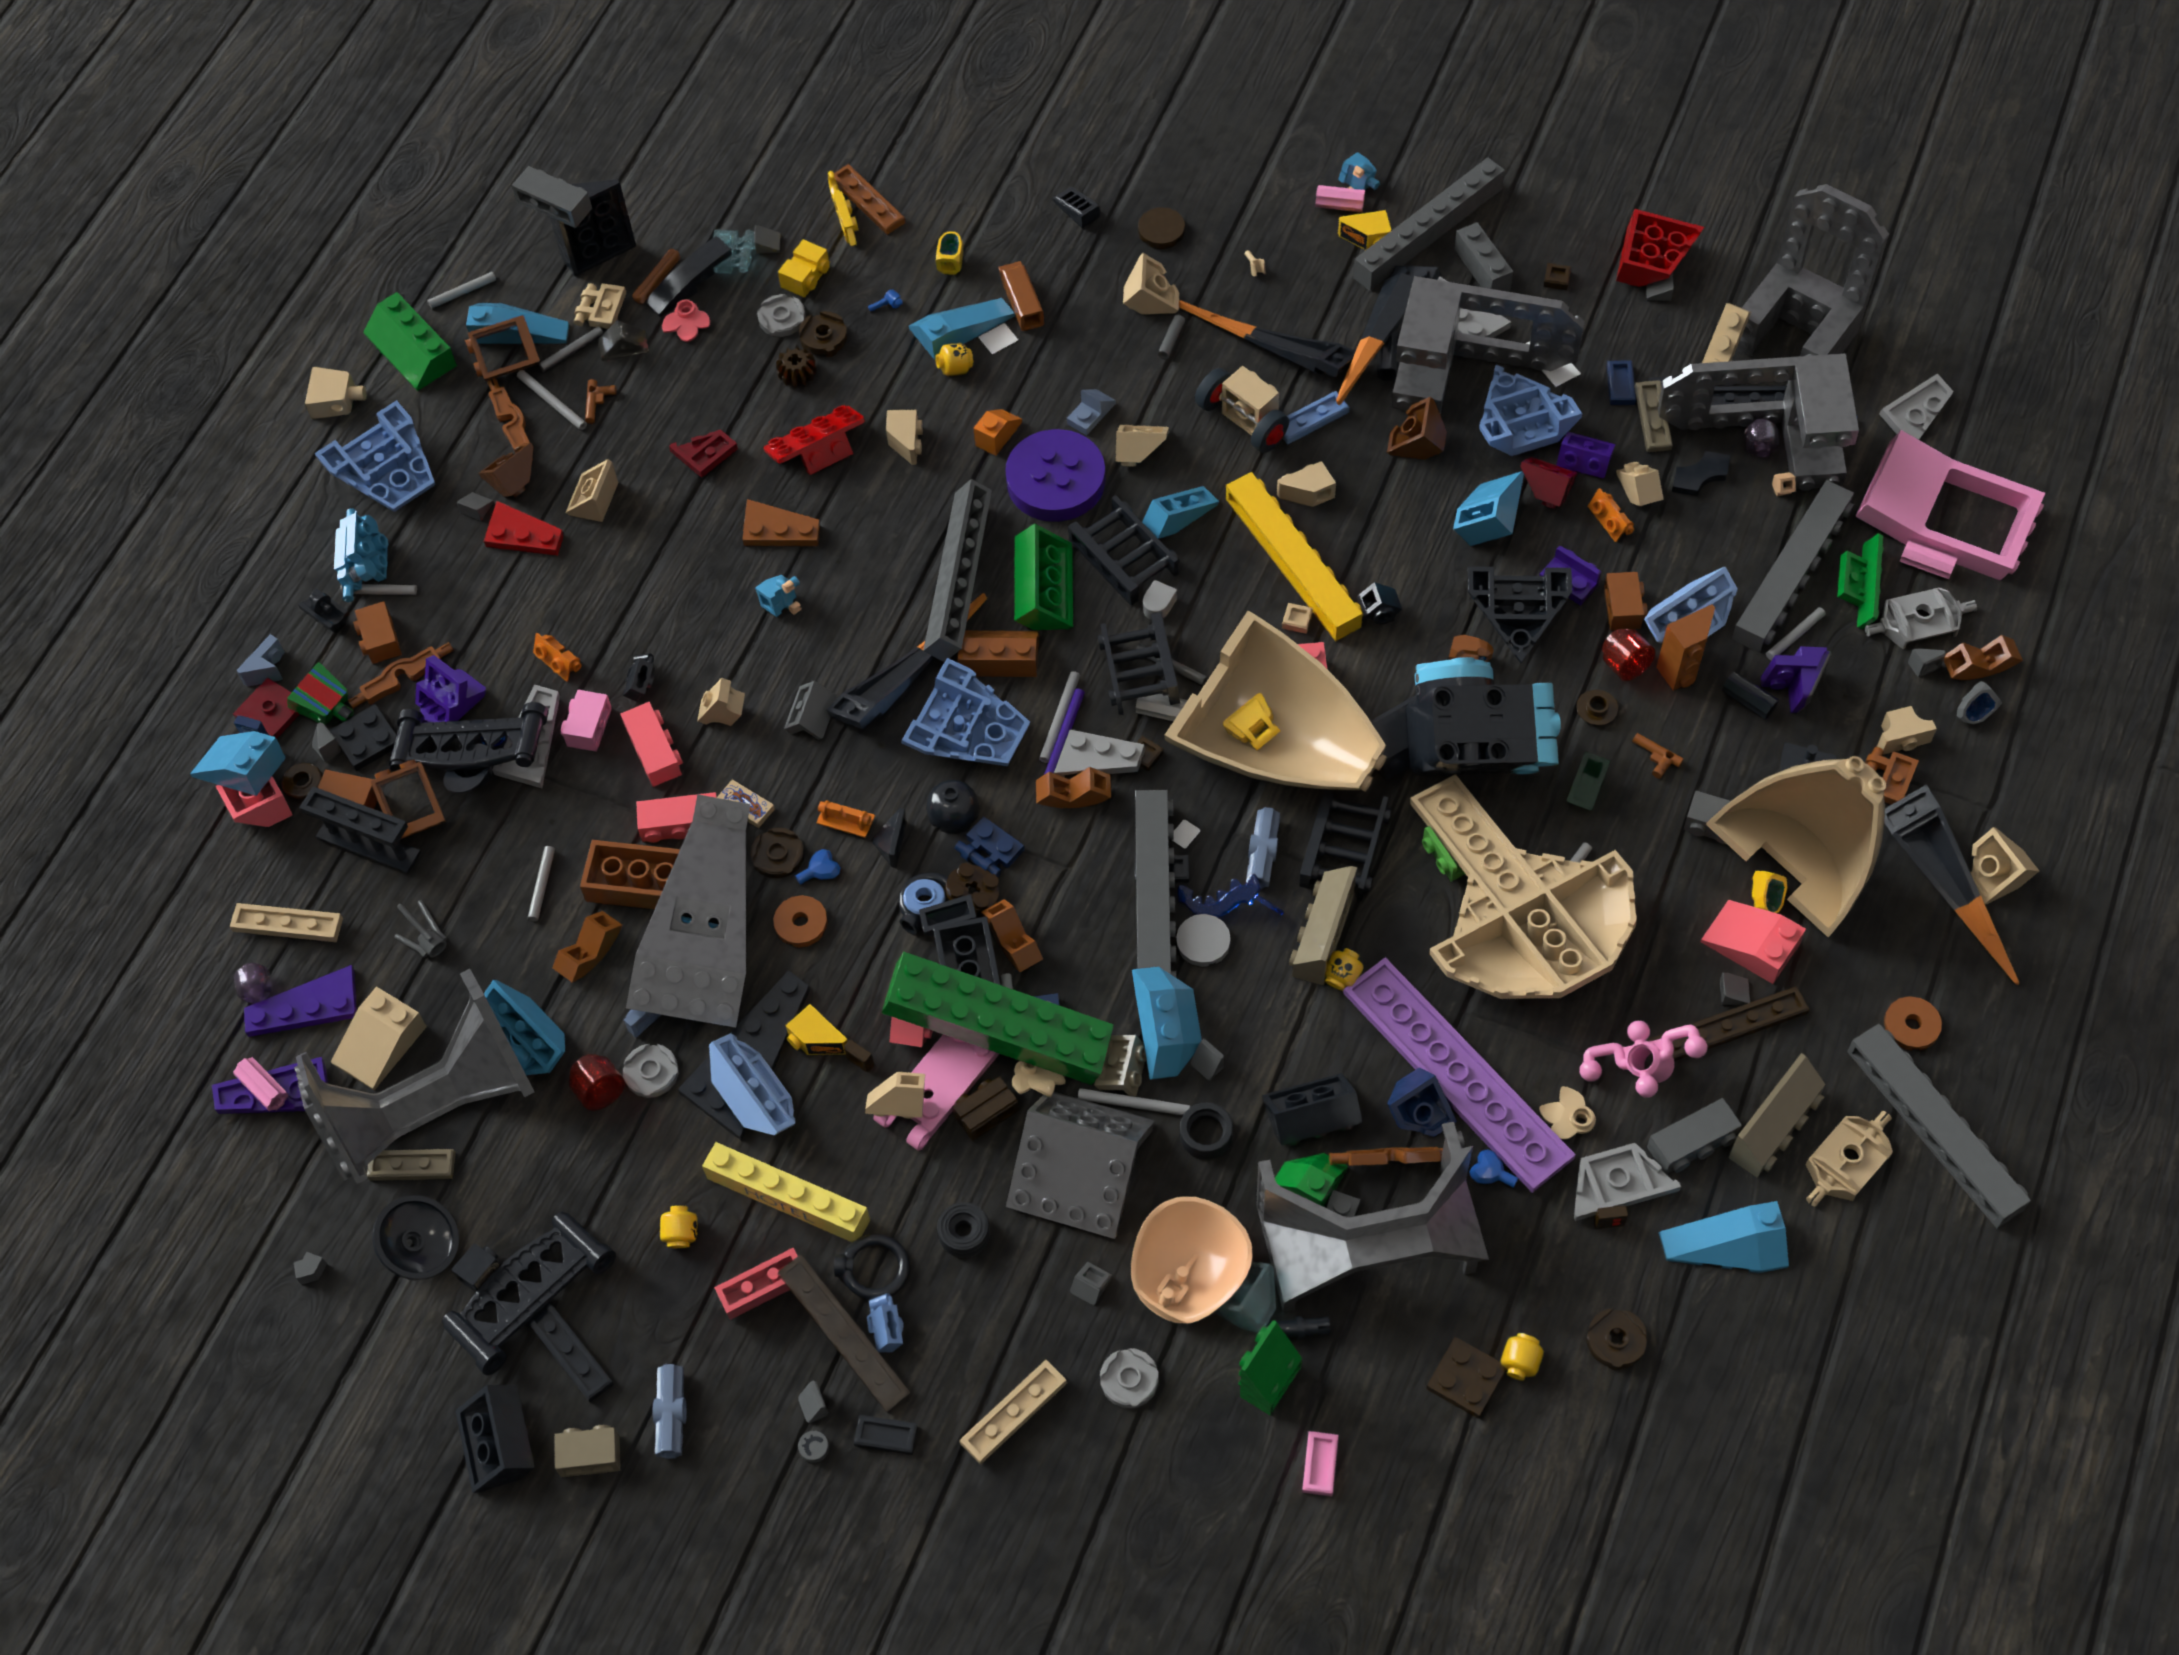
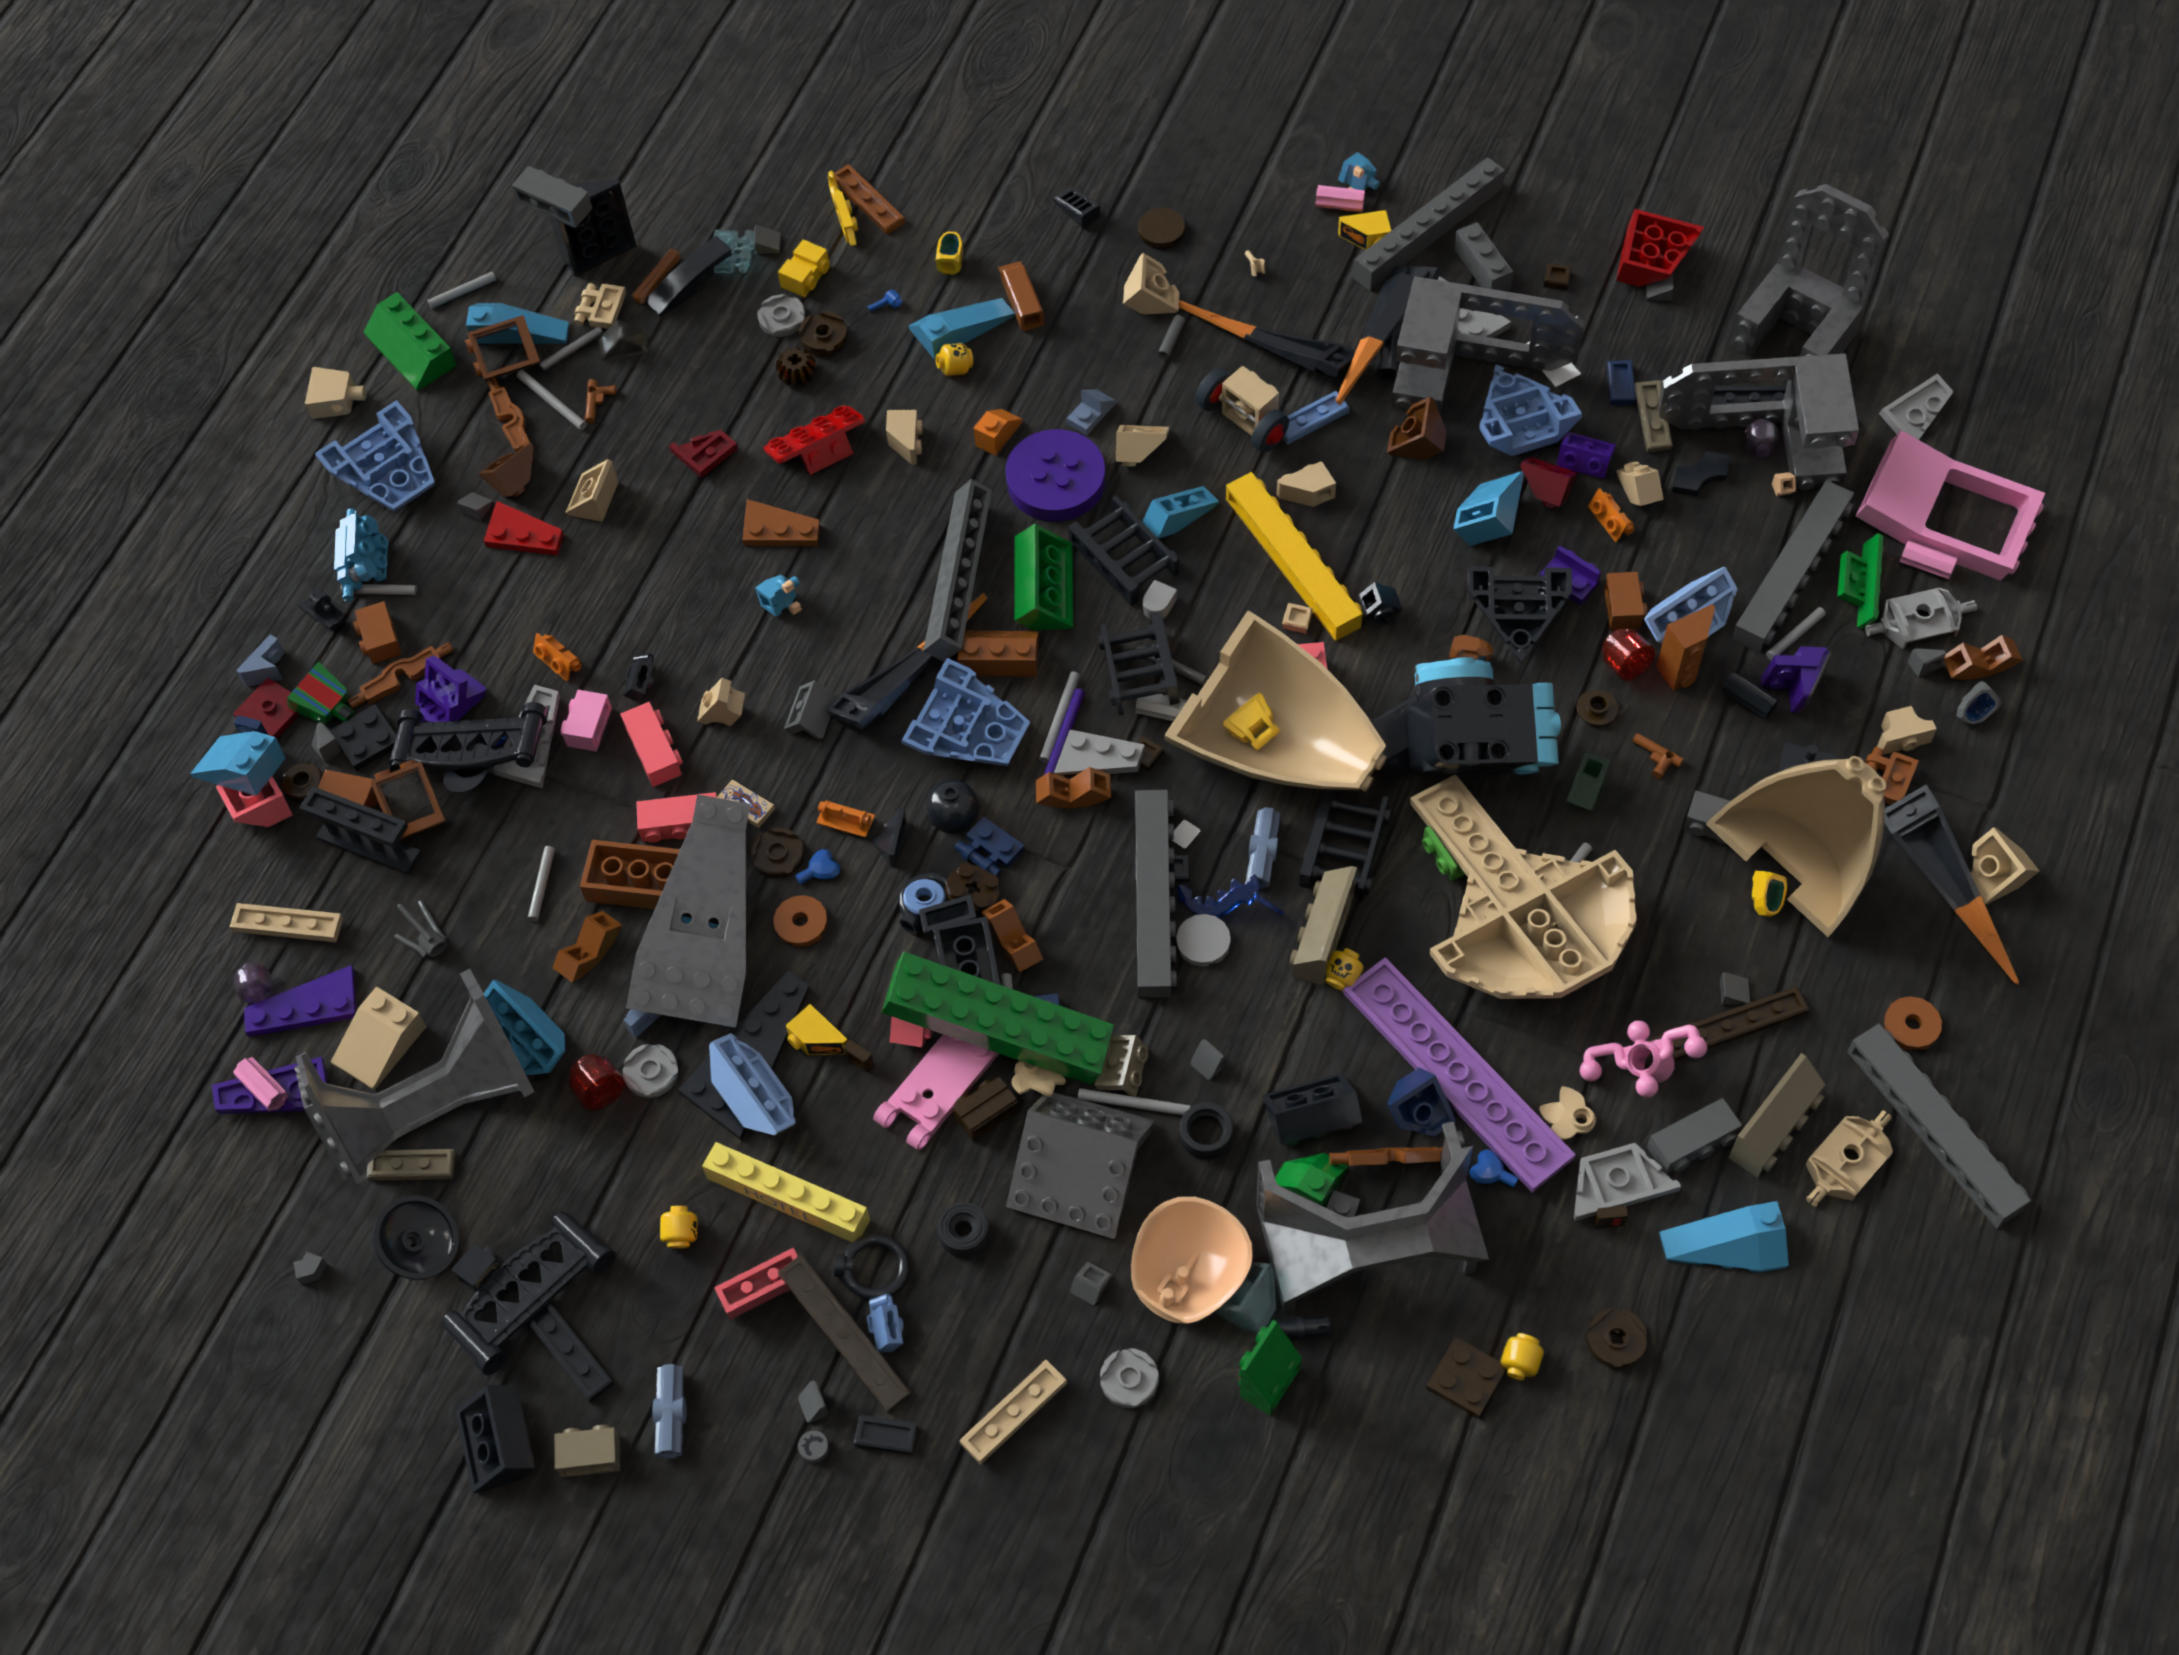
(685, 320): coral plate -> none
(898, 1096): tan slope -> none
(998, 338): white sticker -> none
(1166, 1021): dark azure wedge -> none
(1320, 1463): bright pink tile -> none
(1727, 334): tan plate -> none
(1754, 938): coral slope -> none

